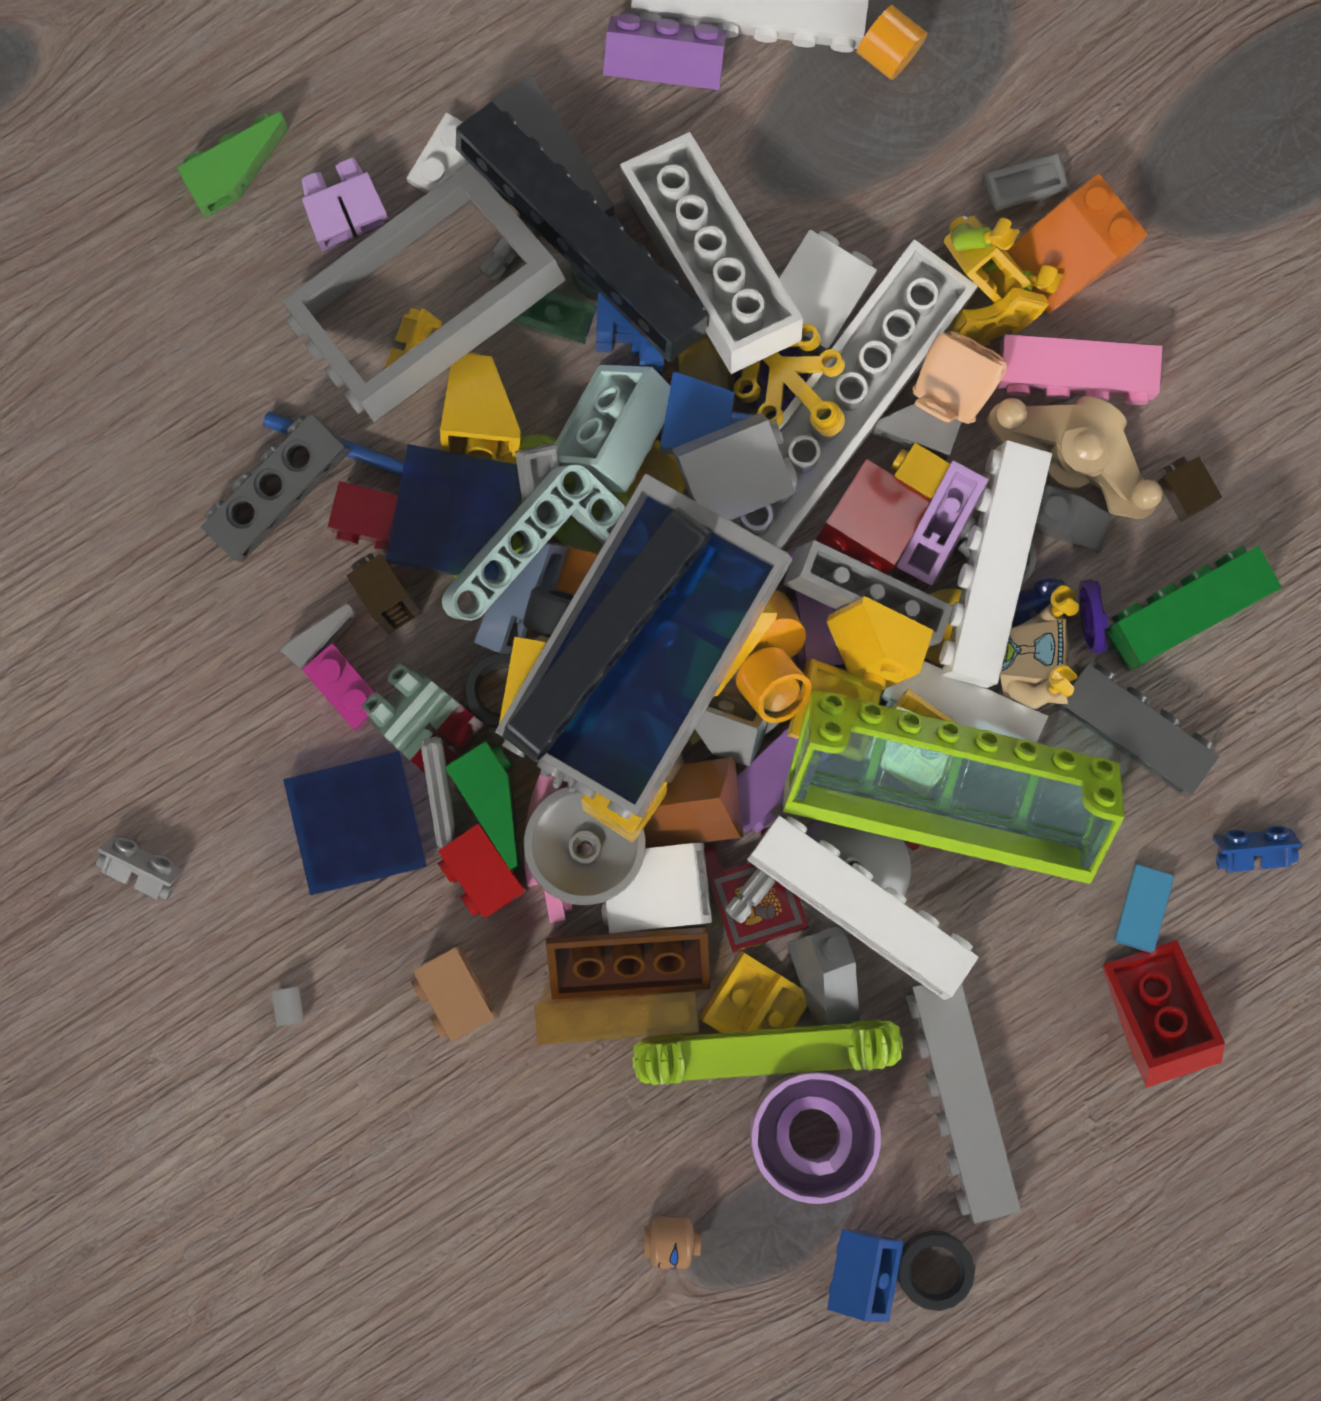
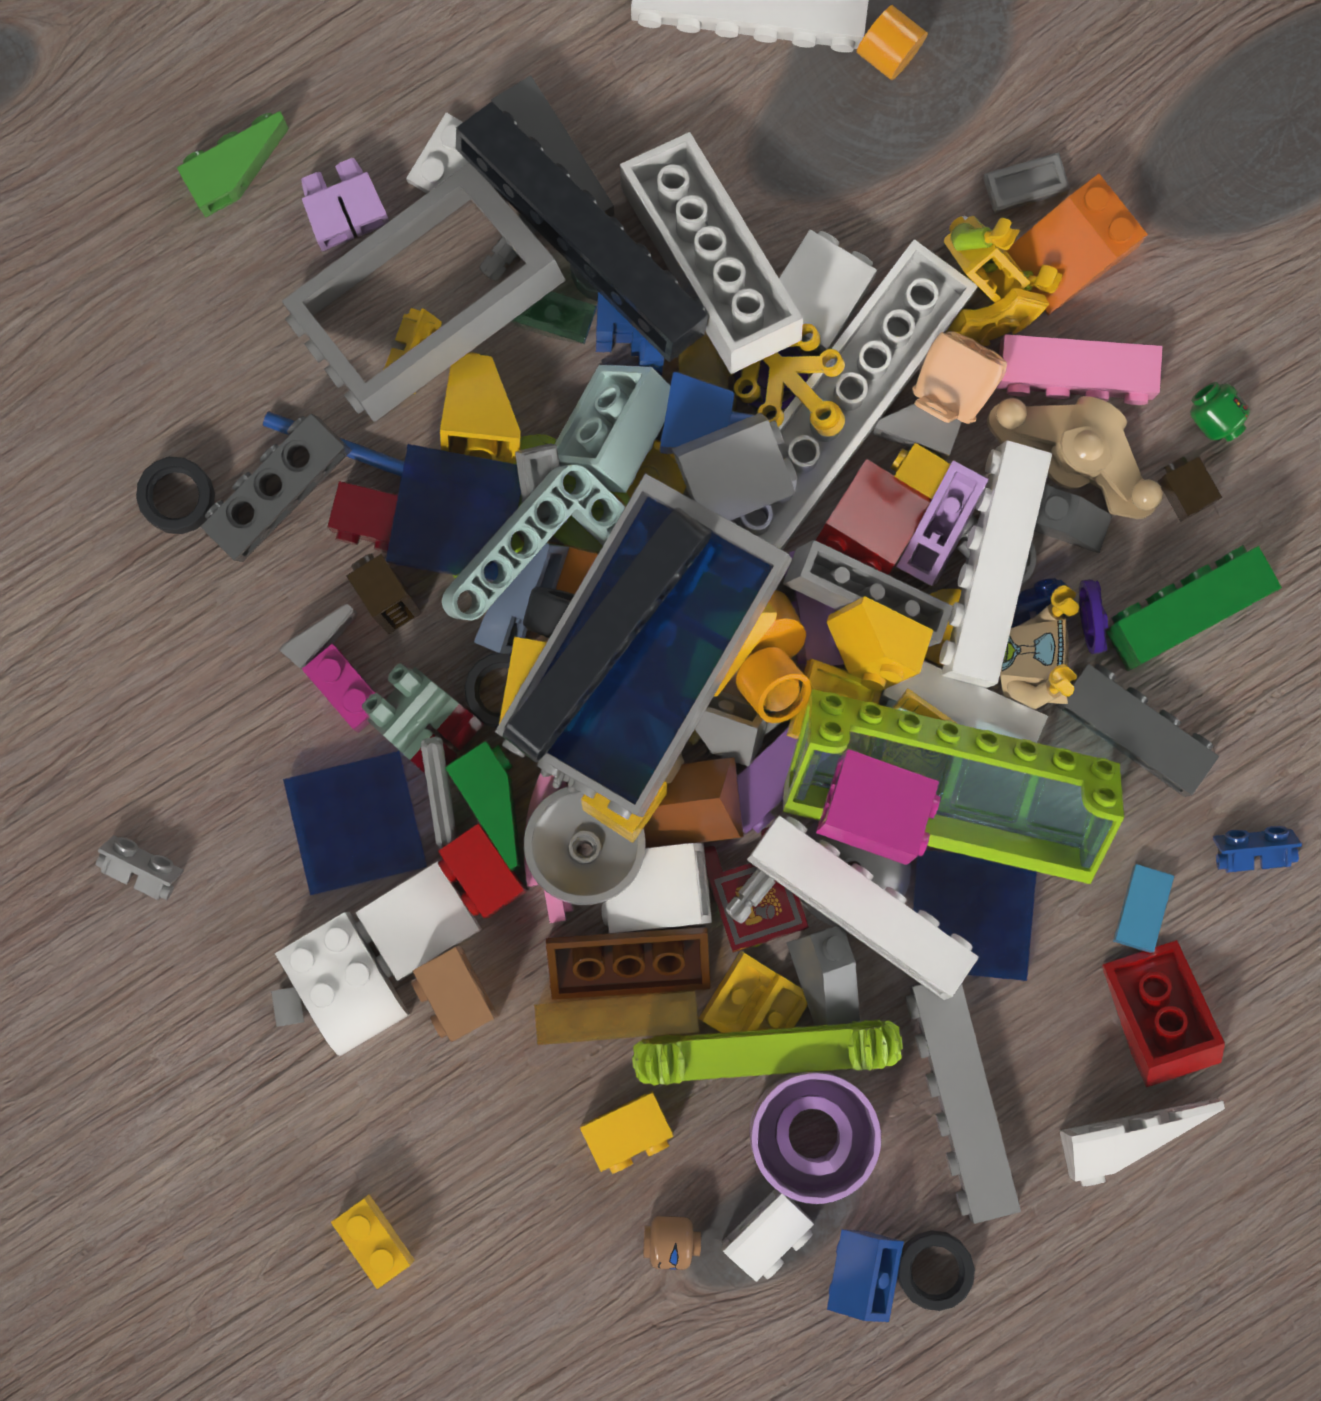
(148, 482): none -> black tyre
(342, 984): none -> white brick
(373, 1241): none -> yellow brick
(416, 922): none -> white brick
(627, 1132): none -> yellow brick
(664, 51): medium lavender brick -> none
(767, 1235): none -> white slope
(879, 807): none -> dark pink brick
(983, 904): none -> clear blue plate
(1116, 1143): none -> white wedge
(1219, 411): none -> green head

